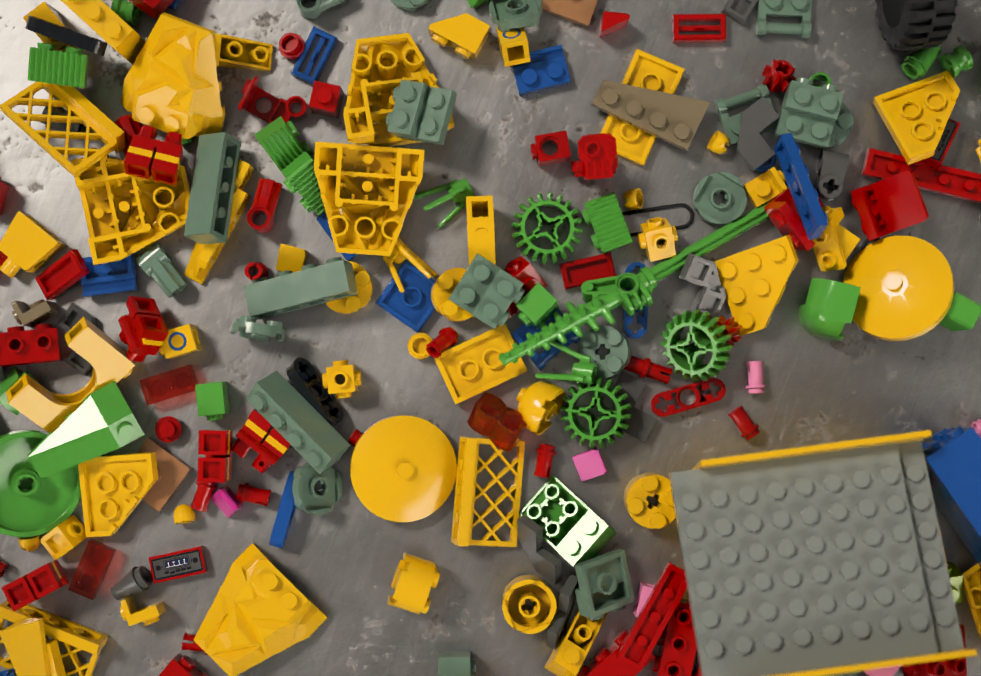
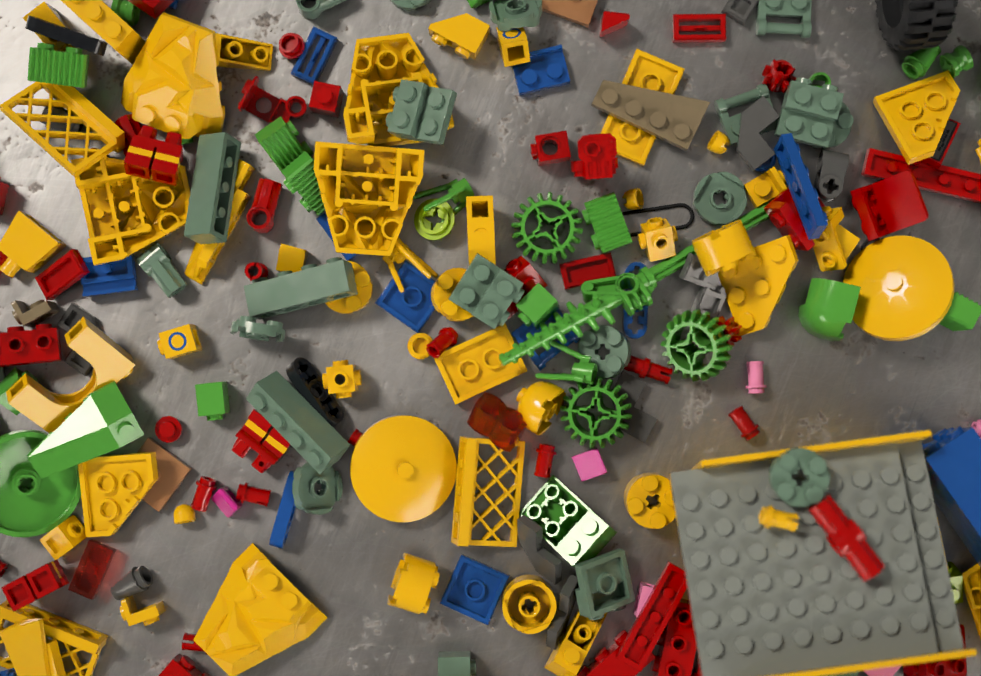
(29, 543): yellow hinge -> none
(142, 328): red hips -> none
(169, 384): clear red plate -> none
(178, 564): tile -> none
(217, 449): red hips -> none
(425, 227): none -> lime gear
(474, 589): none -> blue tile
(708, 398): red beam -> none
(723, 248): none -> yellow brick
(776, 518): none -> yellow pin
(811, 489): none -> sand green plate
(846, 538): none -> red piece

